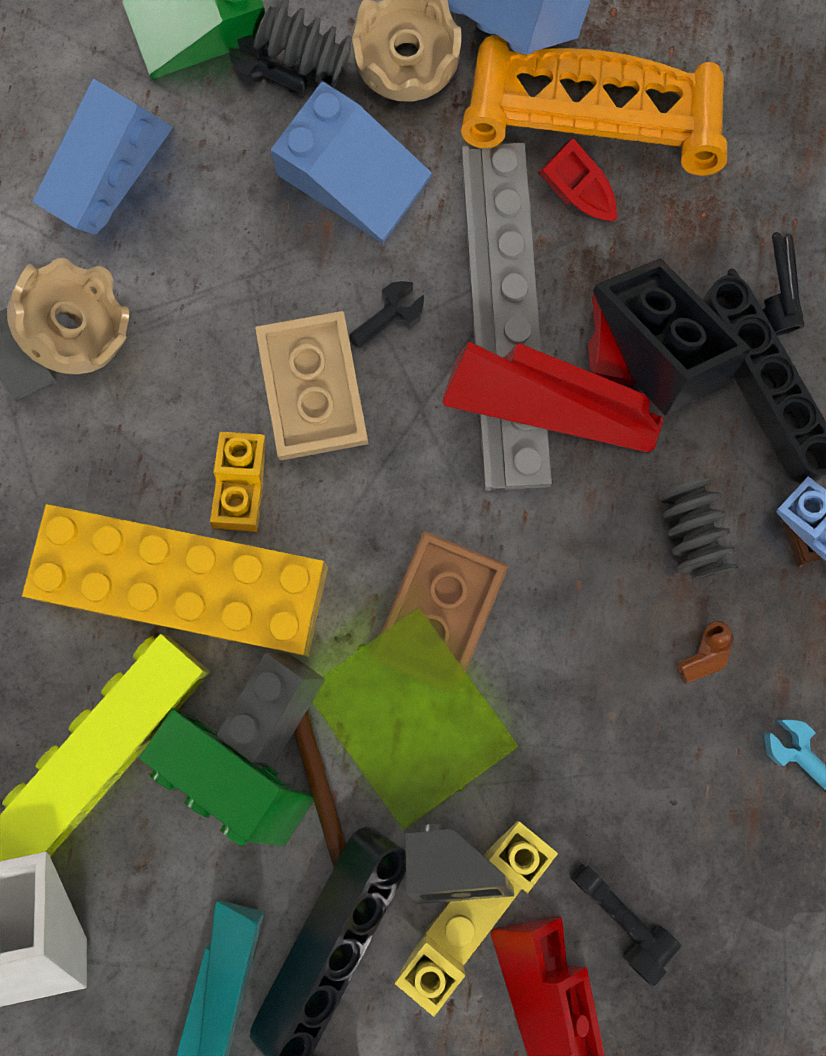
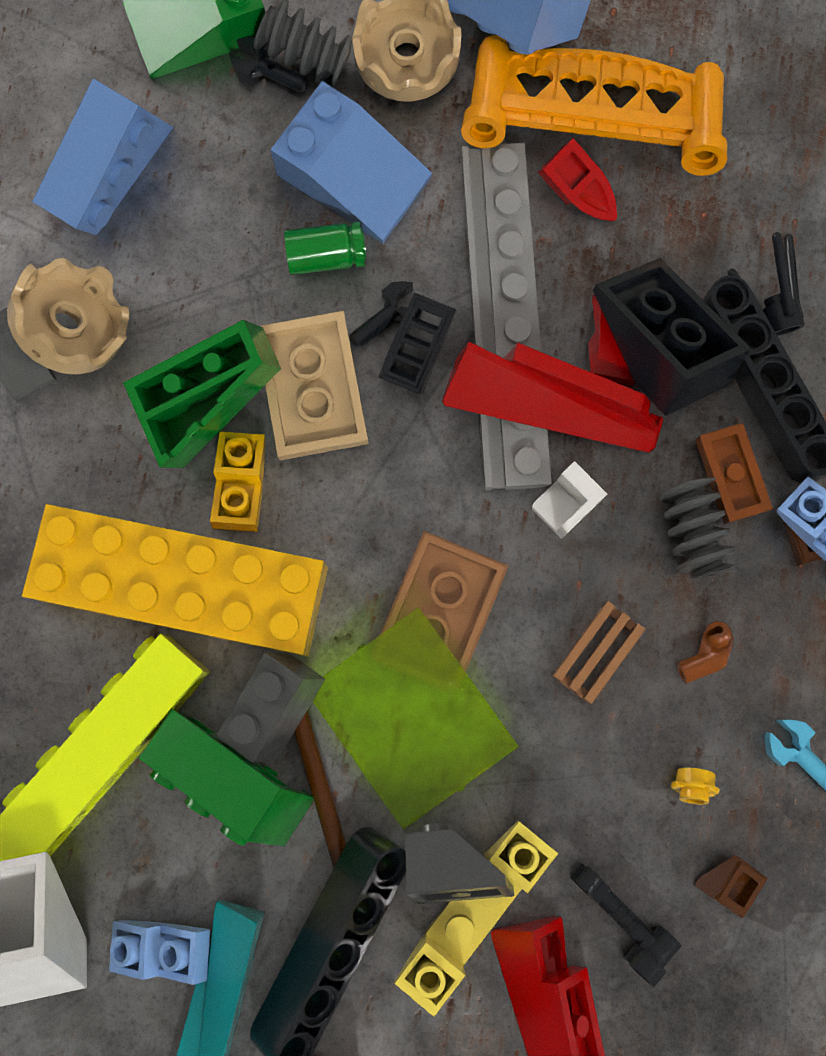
(159, 950): none -> light blue slope
(200, 391): none -> green wedge
(325, 248): none -> green piece
(395, 353): none -> black slope
(568, 500): none -> white panel
(621, 621): none -> medium nougat tile
(695, 785): none -> yellow plate
(732, 461): none -> dark orange plate
(733, 885): none -> reddish brown slope

